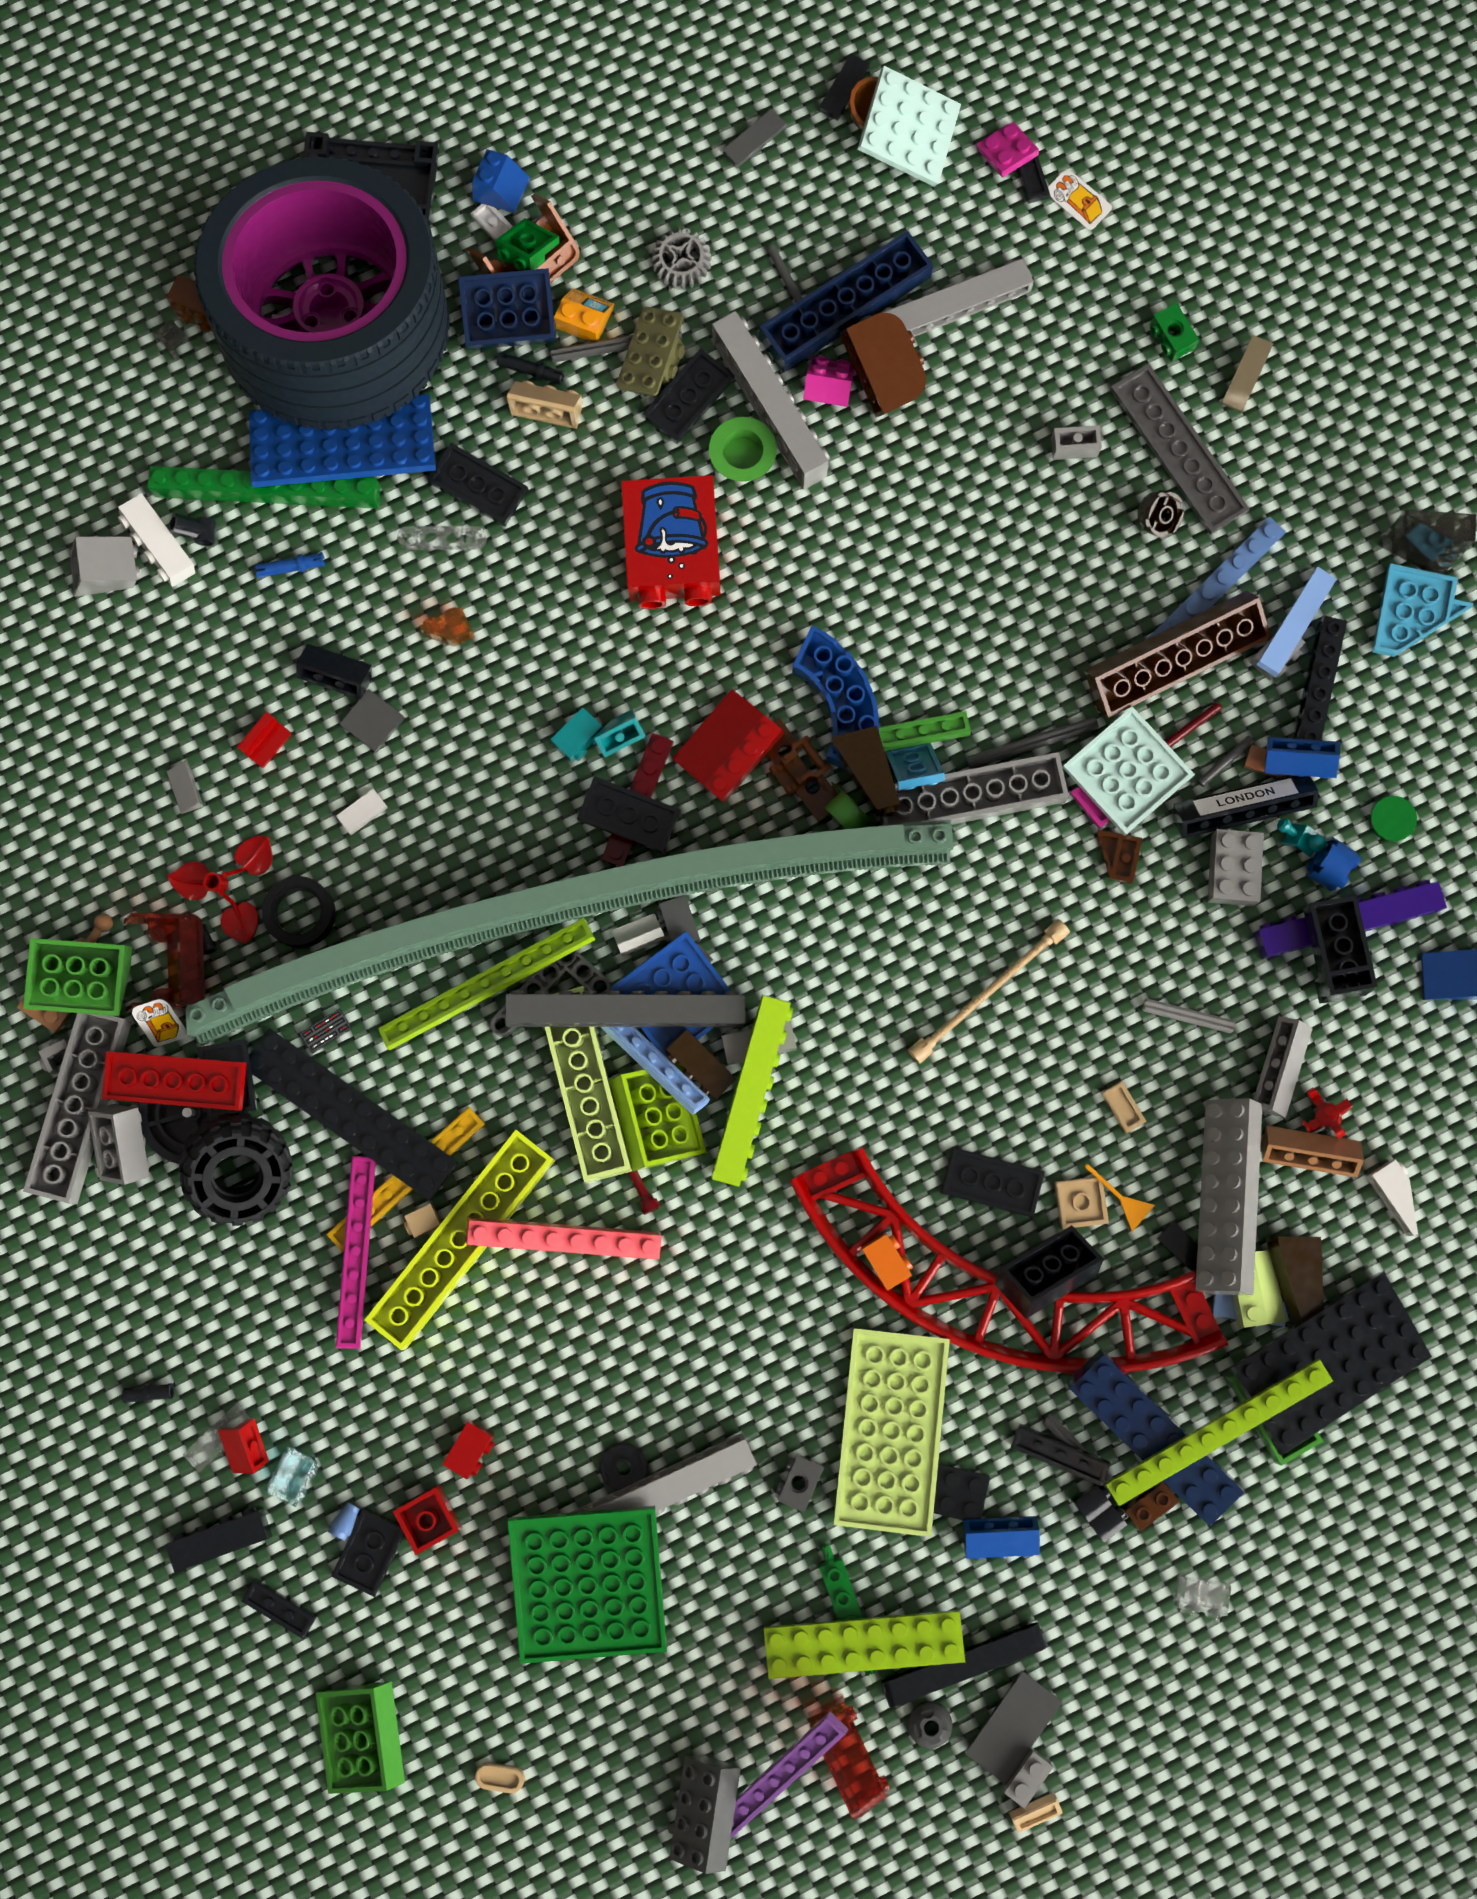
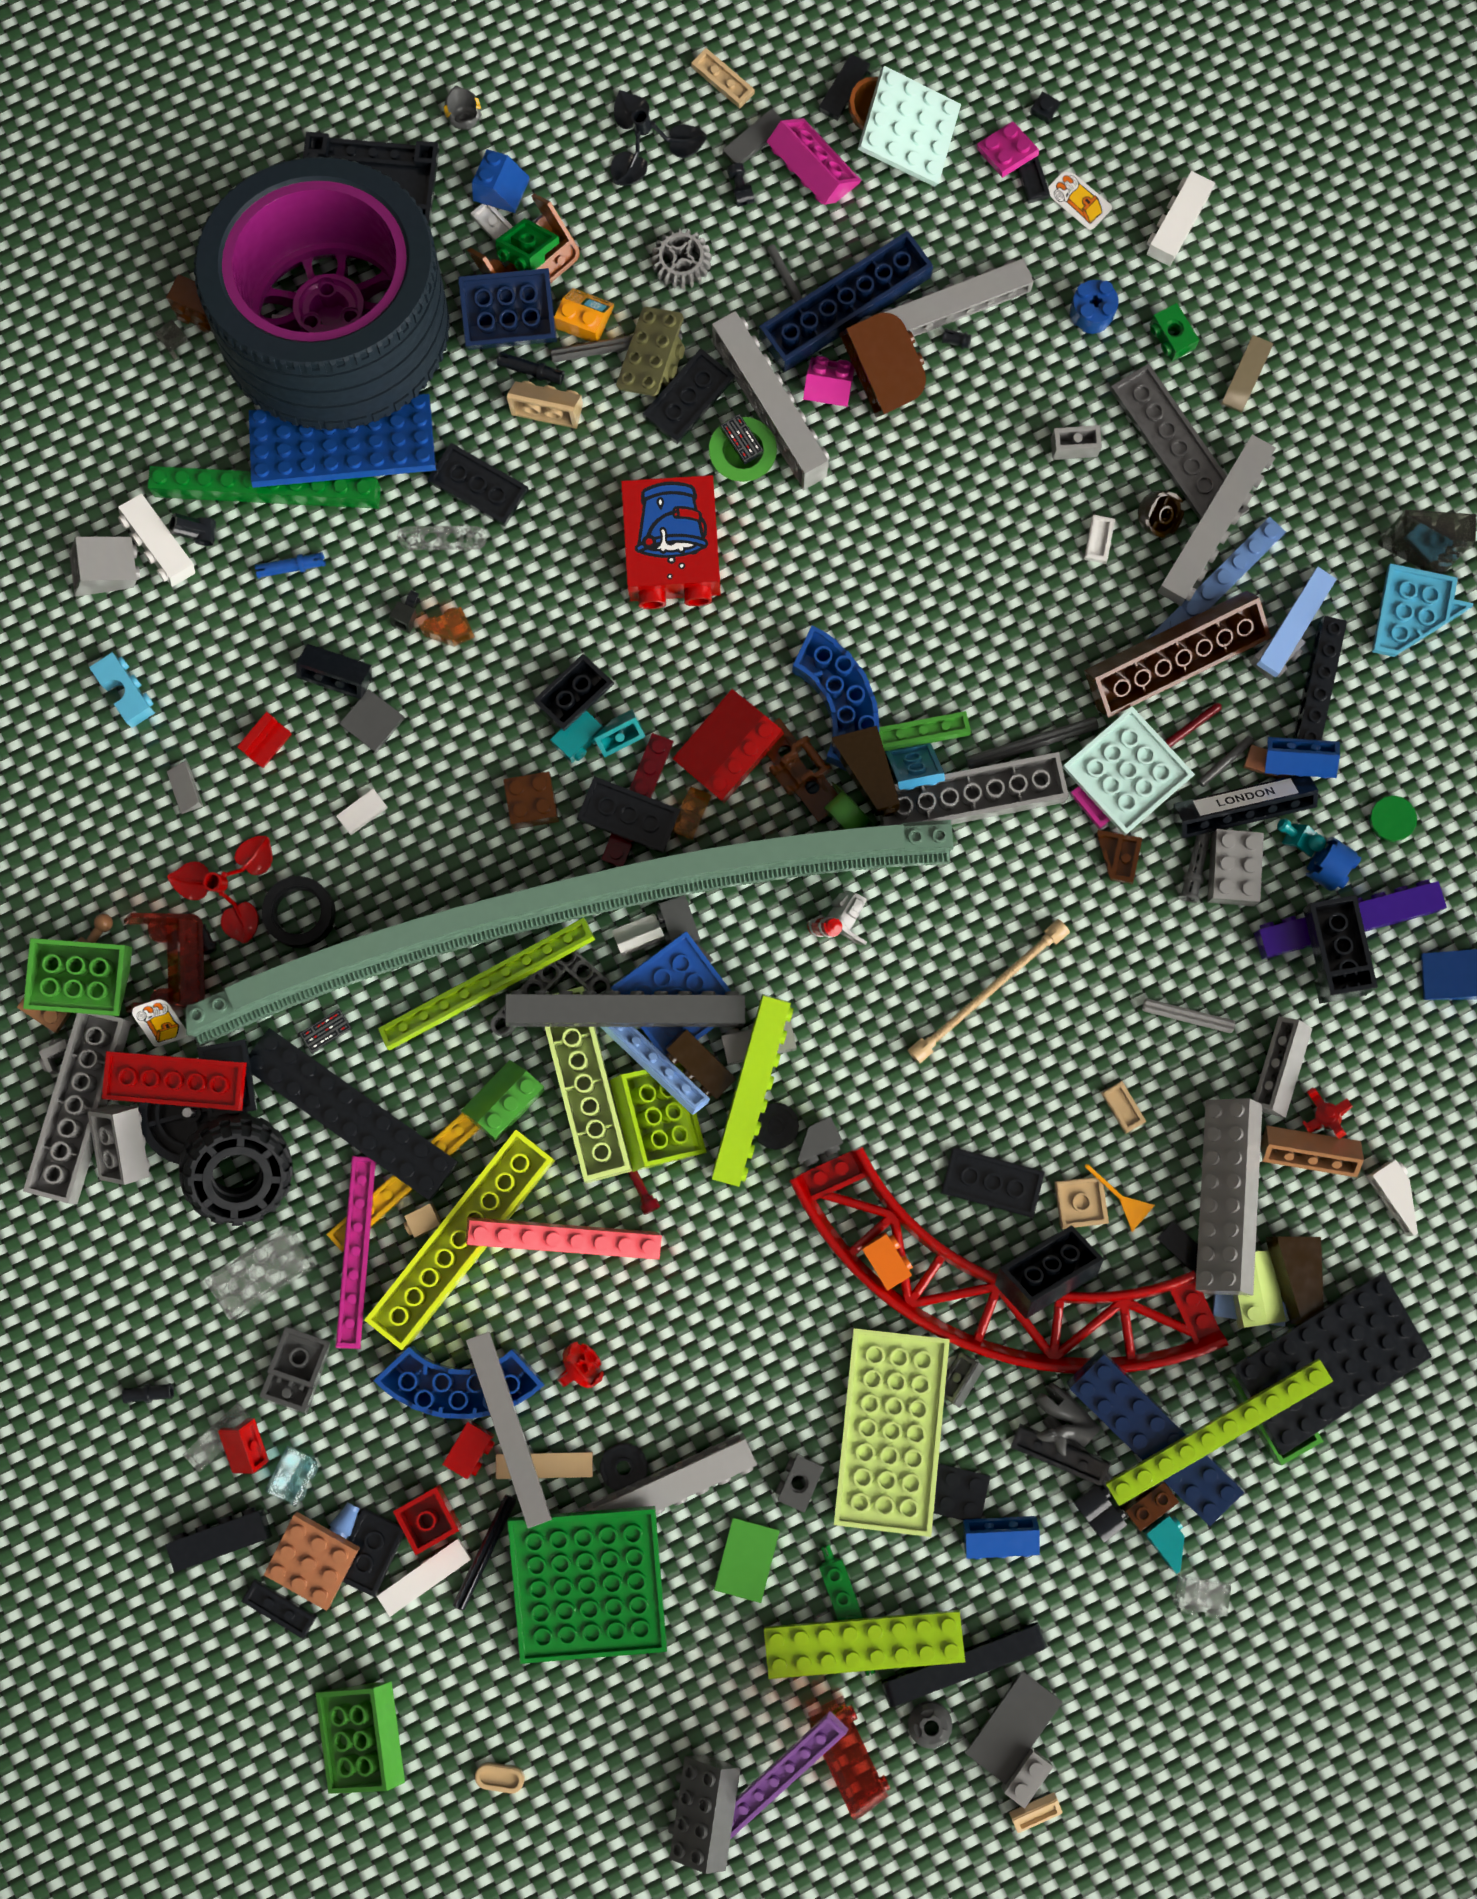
(133, 705): none -> medium azure arch
(260, 1272): none -> clear brick
(295, 1370): none -> dark grey slope
(311, 1561): none -> nougat plate
(405, 614): none -> pearl dark grey piece
(424, 1577): none -> white tile
(450, 1390): none -> blue brick
(462, 108): none -> dark grey hair
(484, 1552): none -> black axle
(503, 1100): none -> bright green slope
(508, 1430): none -> light grey tile
(531, 800): none -> reddish brown brick
(553, 1465): none -> tan tile
(573, 692): none -> black slope
(581, 1366): none -> red tile
(634, 111): none -> black plant
(692, 812): none -> clear orange slope
(722, 78): none -> tan plate
(741, 439): none -> tile
(743, 191): none -> black leg
(746, 1560): none -> bright green tile
(778, 1126): none -> black tile
(812, 160): none -> dark pink slope
(820, 1139): none -> dark grey slope
(840, 919): none -> light grey piece
(957, 338): none -> black pin
(961, 1378): none -> dark grey slope
(1045, 107): none -> black plate
(1080, 1427): none -> dark grey piece
(1094, 306): none -> blue brick
(1099, 539): none -> white tile
(1167, 1540): none -> teal slope
(1180, 218): none -> white brick
(1191, 878): none -> dark grey pin
(1216, 520): none -> light grey brick

